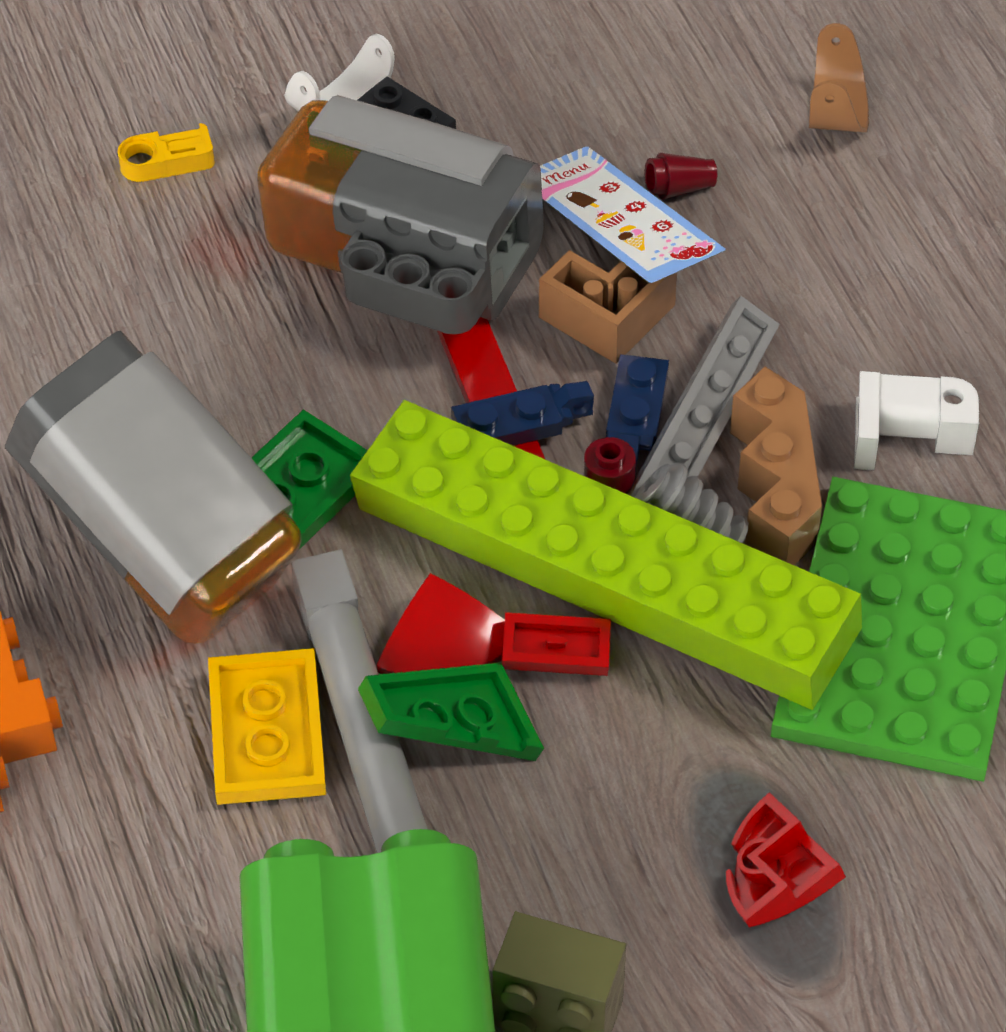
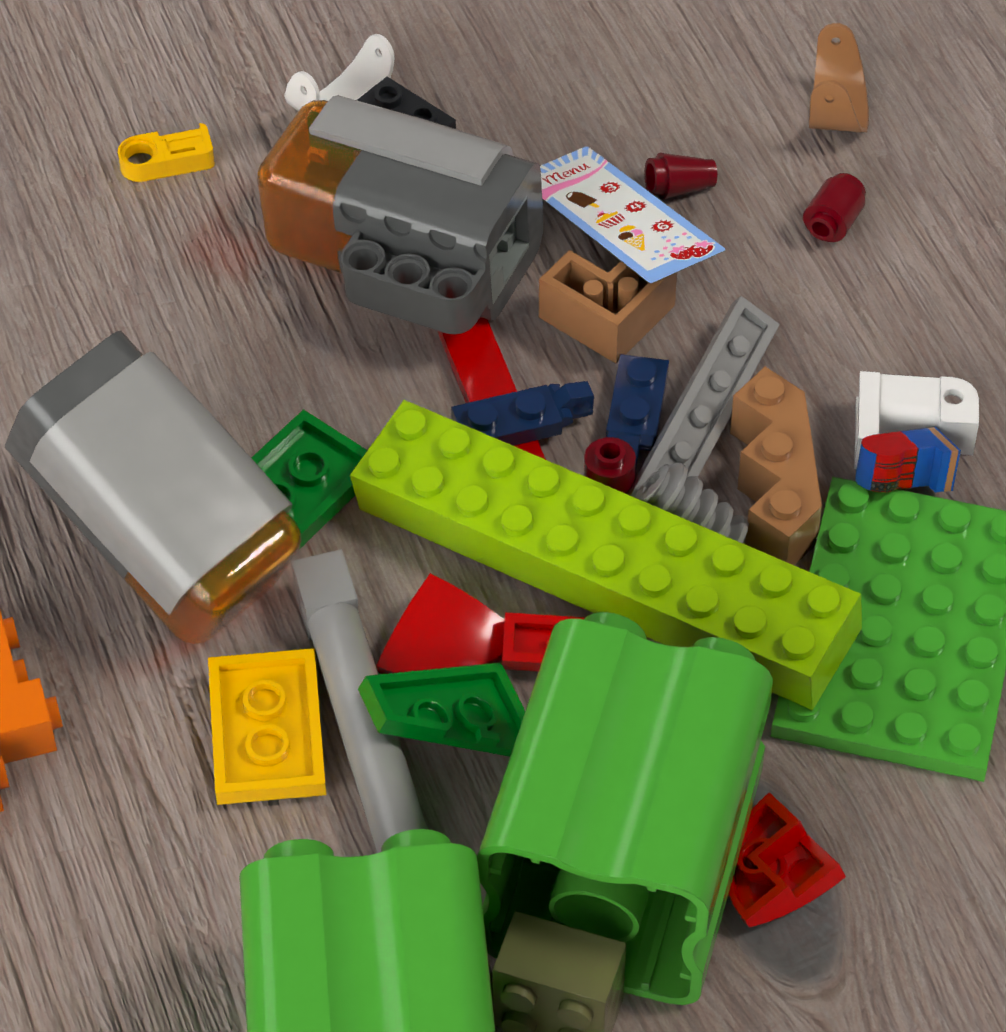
(629, 797): none -> bright green brick
(835, 207): none -> dark red brick
(907, 461): none -> leg

